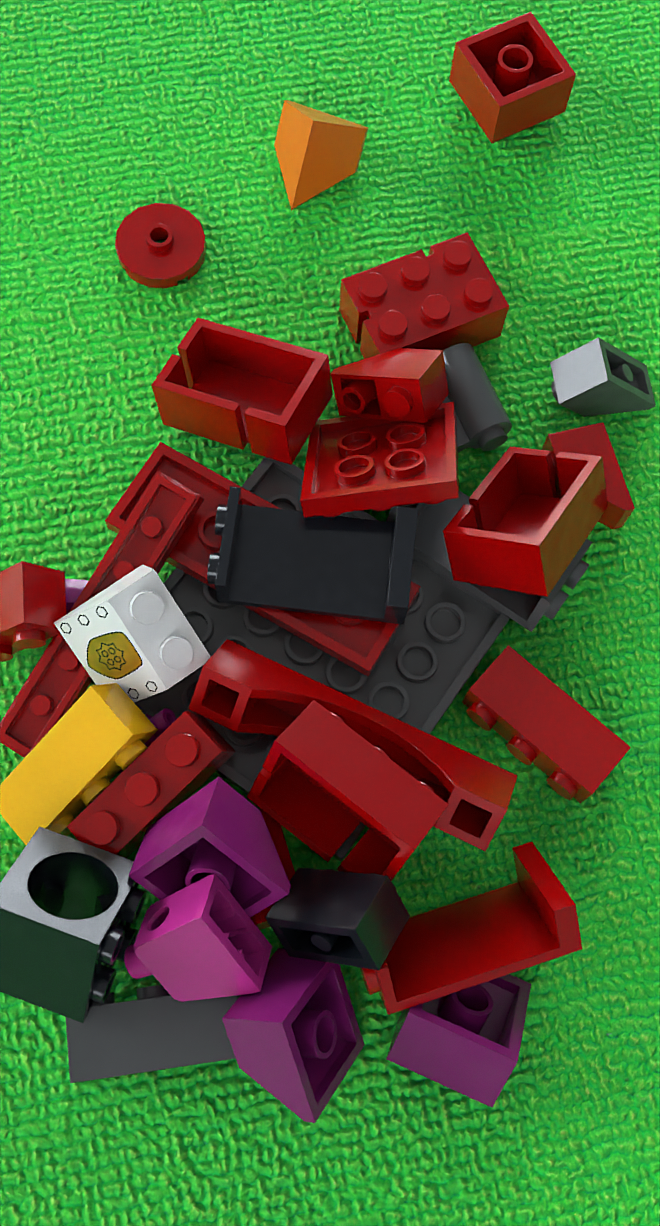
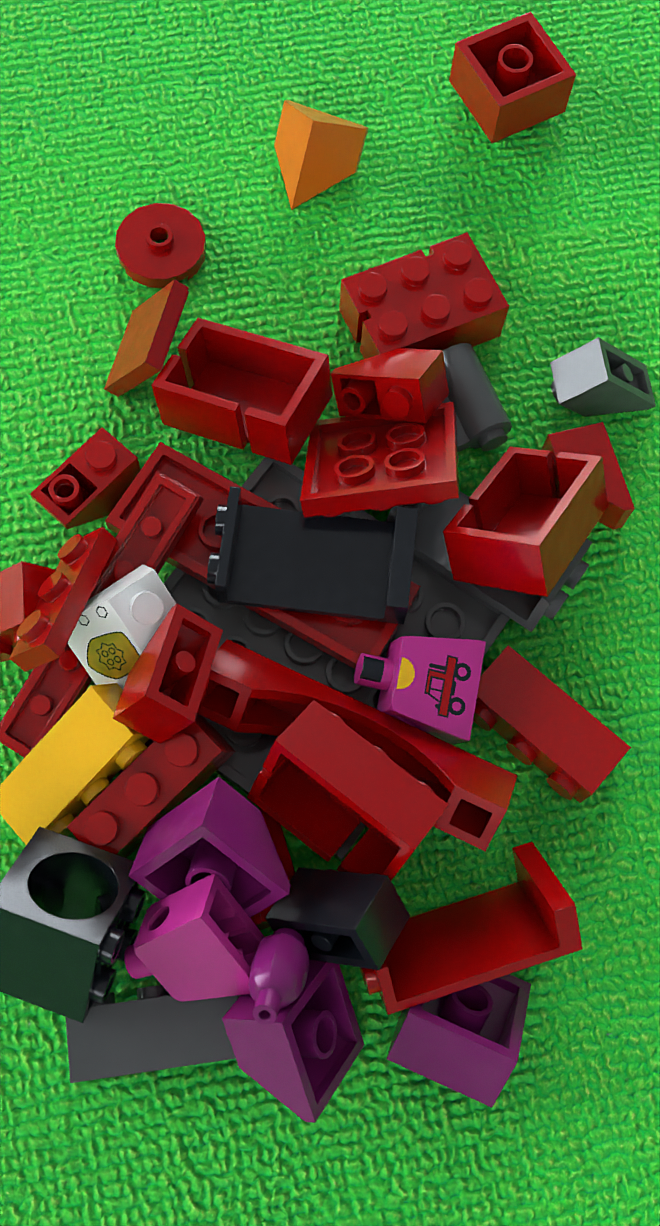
(62, 599): none -> red plate
(88, 481): none -> red slope
(147, 338): none -> red tile
(169, 676): none -> red slope
(277, 973): none -> magenta plant
(427, 683): none -> dark pink torso

